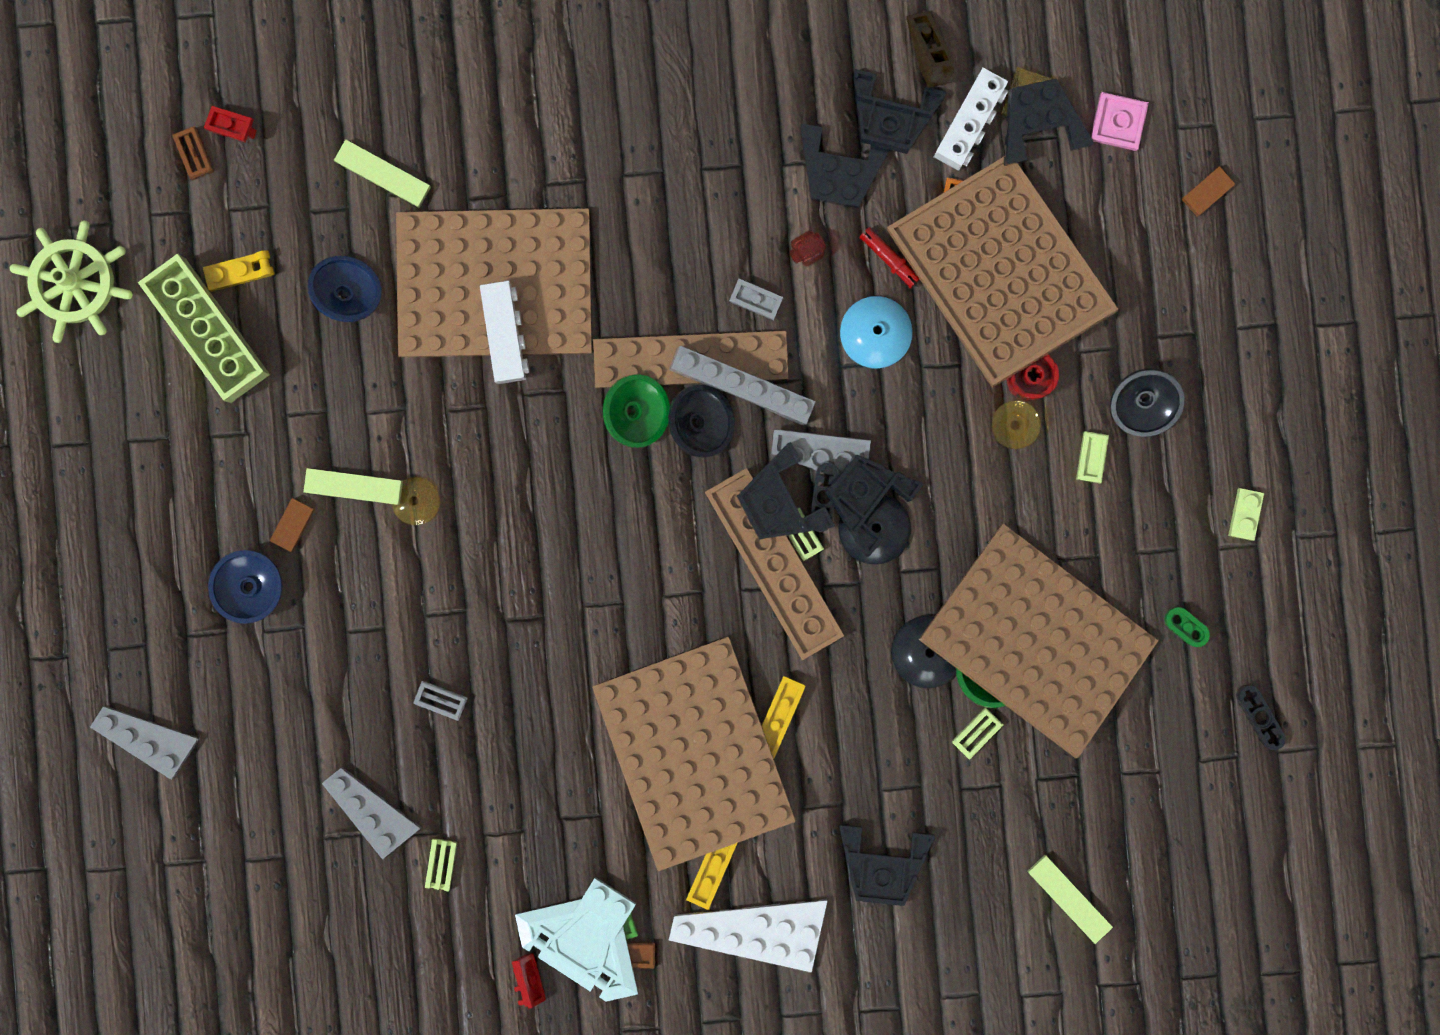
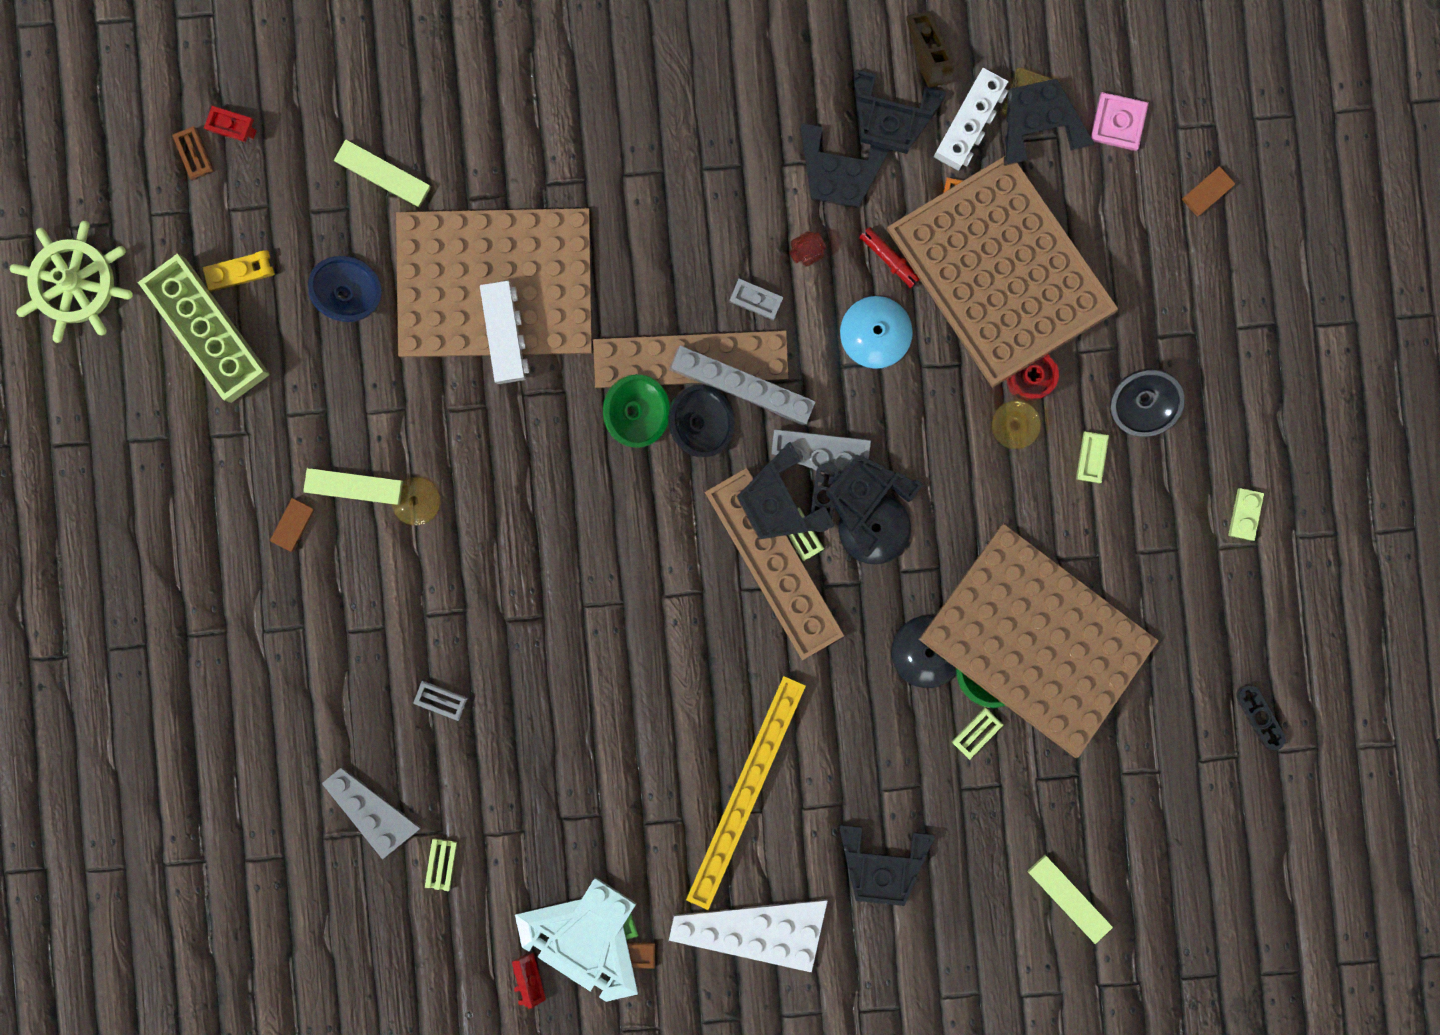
(153, 744): light grey wing -> none
(229, 583): dark blue dish -> none
(693, 754): medium nougat plate -> none
(1186, 626): green plate -> none

